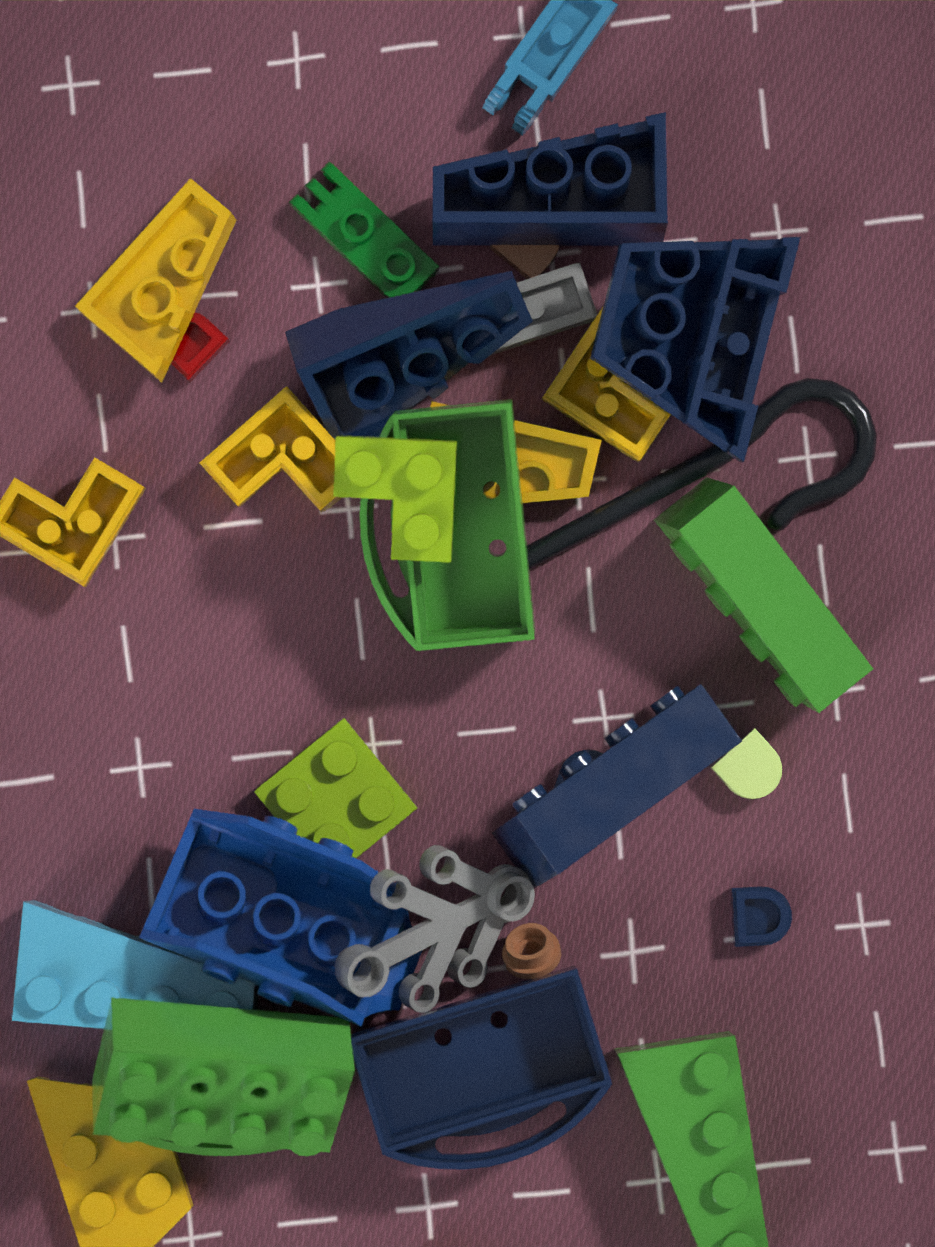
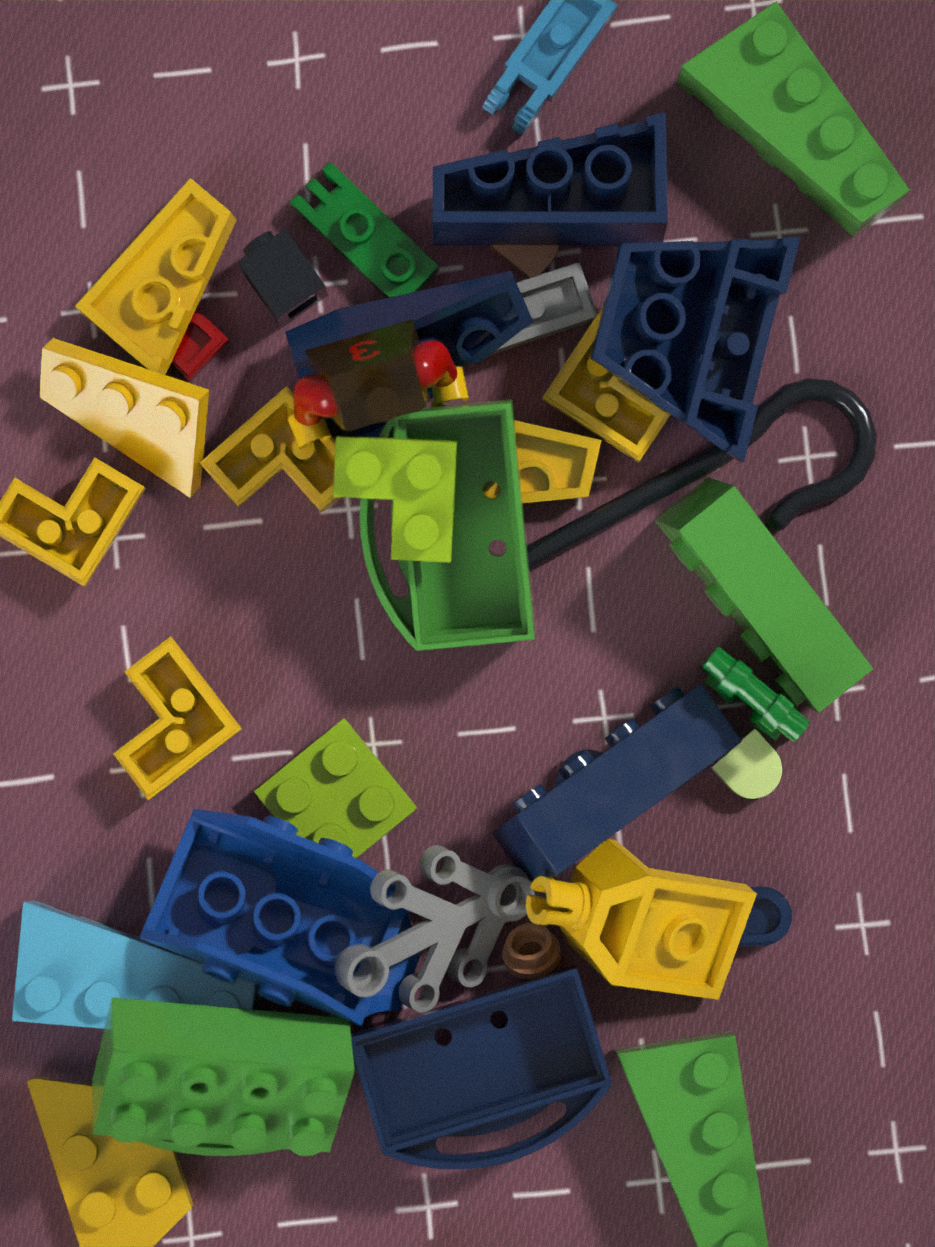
(132, 409): none -> yellow wing
(189, 722): none -> yellow brick
(281, 276): none -> black brick
(372, 381): none -> dark brown torso
(645, 922): none -> yellow plate
(772, 711): none -> green plate
(790, 110): none -> bright green wedge

